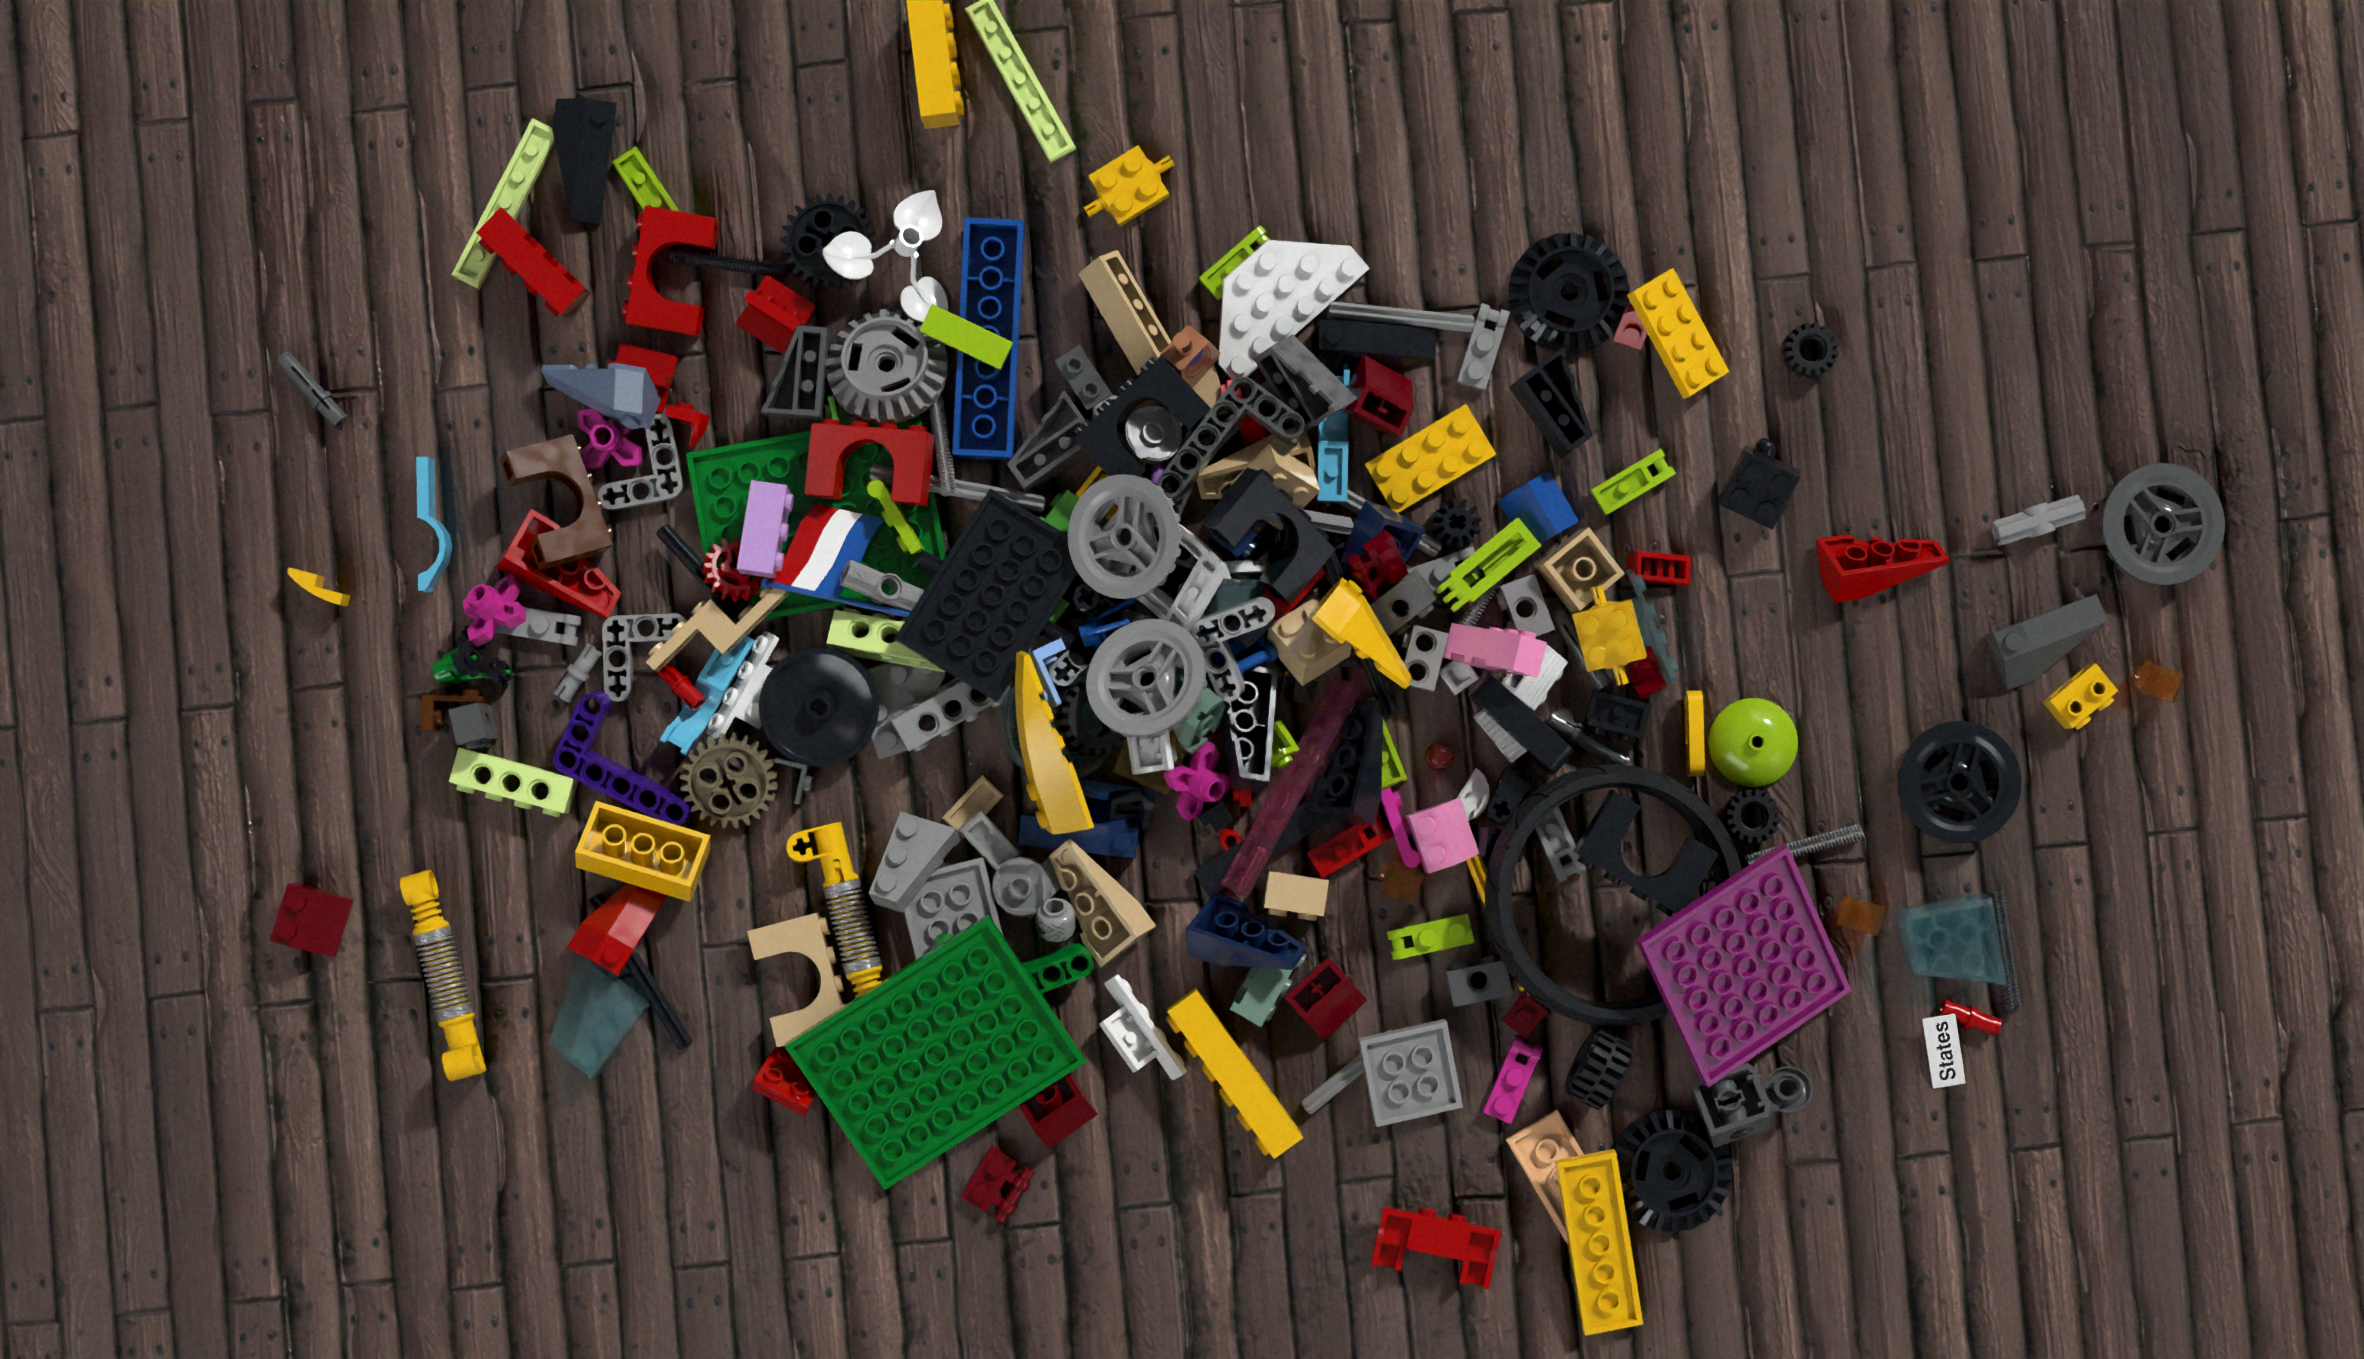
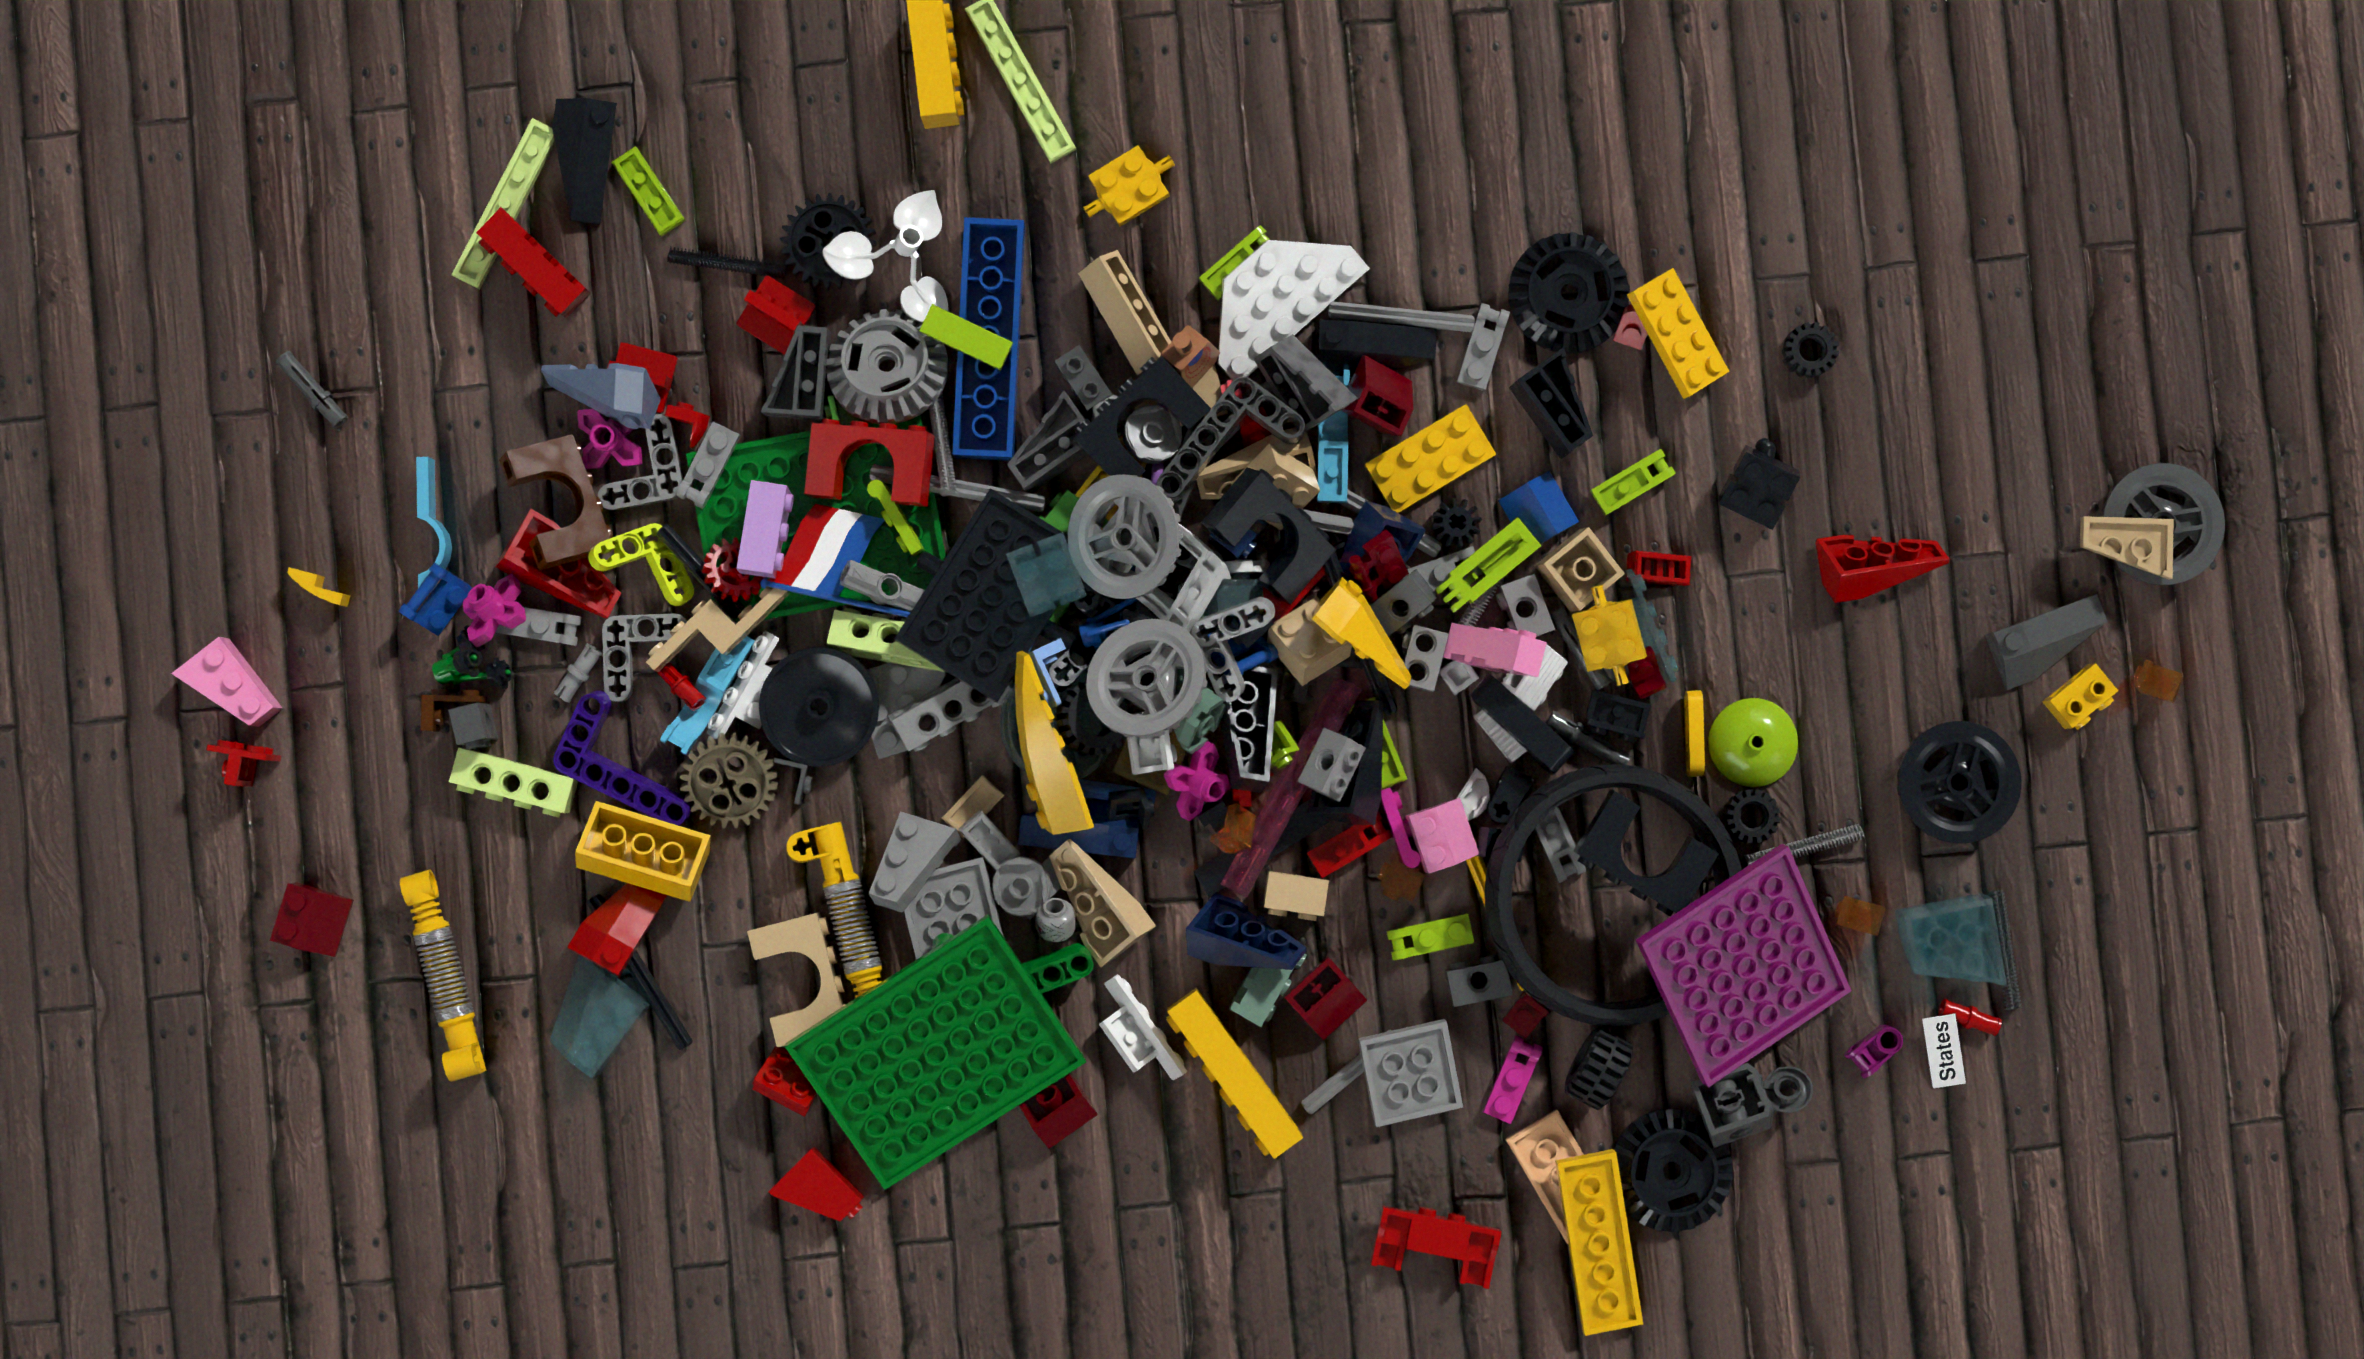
(230, 682): none -> bright pink wedge
(241, 763): none -> red bracket
(440, 604): none -> blue plate
(653, 552): none -> neon yellow beam
(660, 230): red arch -> none
(708, 464): none -> light grey plate
(819, 1188): none -> red slope
(990, 1178): dark red plate -> none
(1046, 577): none -> clear light blue piece
(1237, 830): none -> clear orange bracket
(1331, 764): none -> light grey brick
(1439, 756): clear red piece -> none
(1873, 1051): none -> magenta piece
(2038, 520): light grey piece -> none
(2133, 541): none -> tan wing

